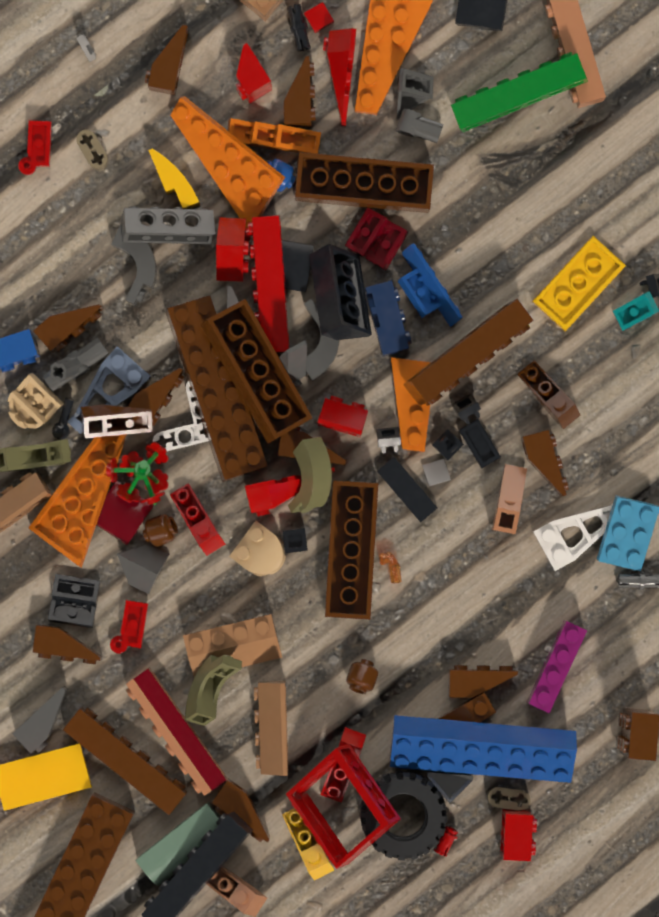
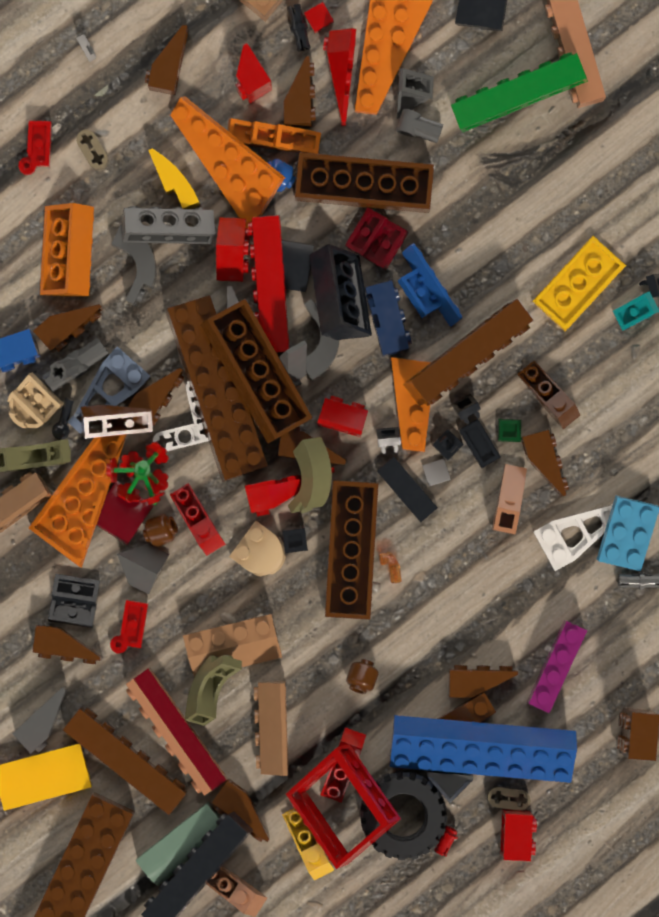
(67, 250): none -> orange slope
(509, 430): none -> dark green tile

